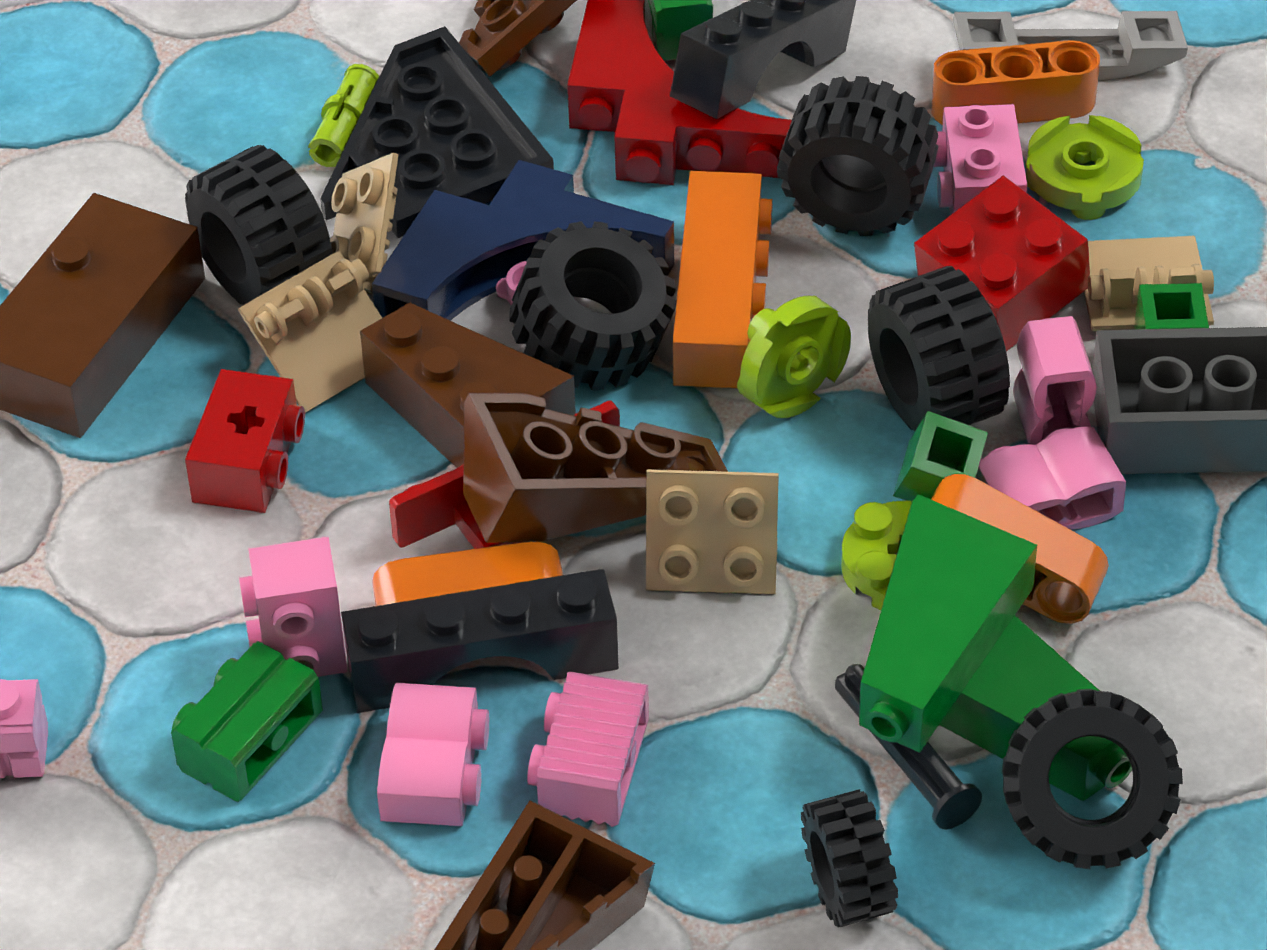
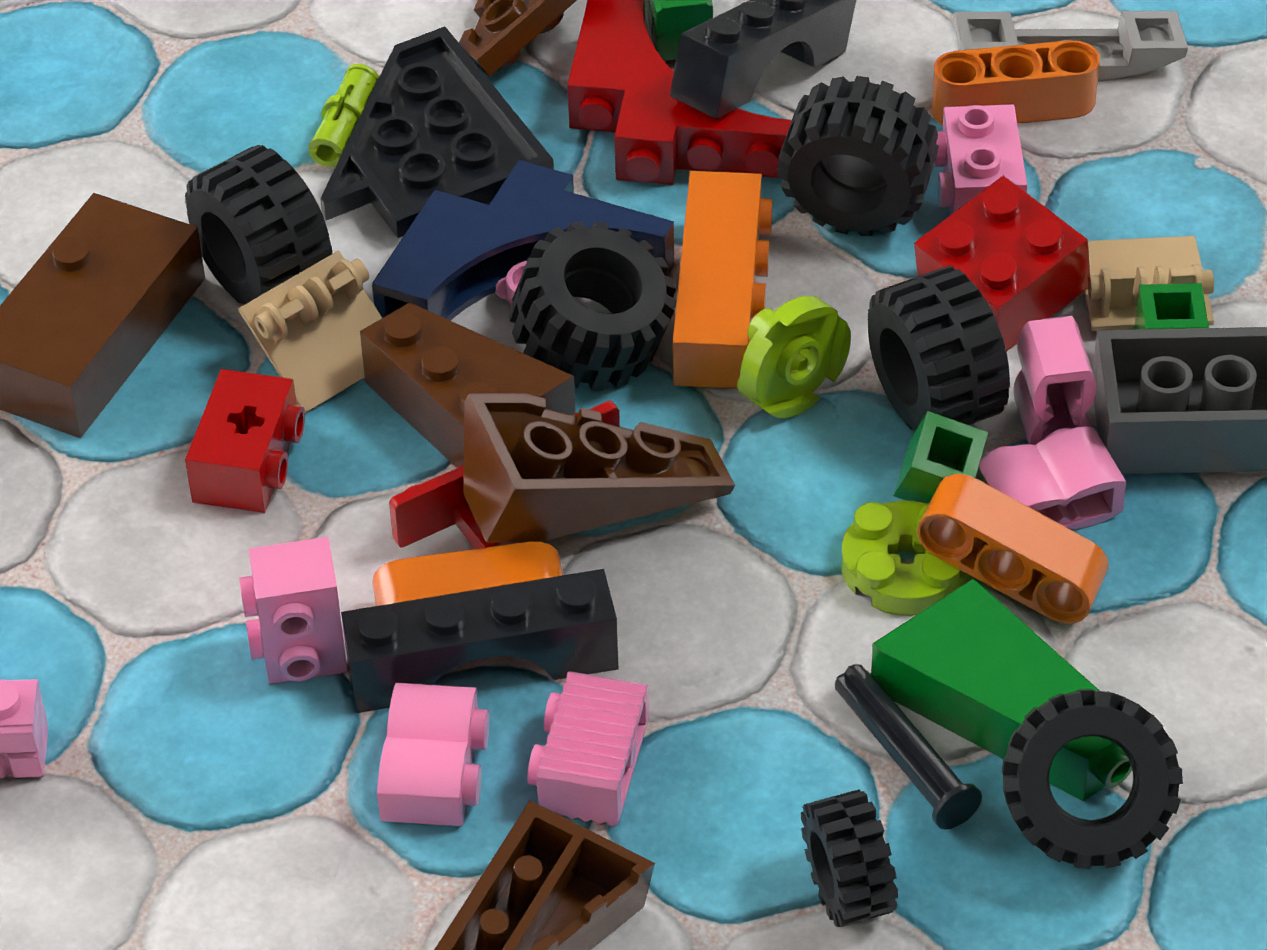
(246, 720): green brick -> none
(363, 207): tan hinge -> none
(711, 531): tan hinge -> none
(940, 617): green slope -> none
(1084, 189): lime plate -> none

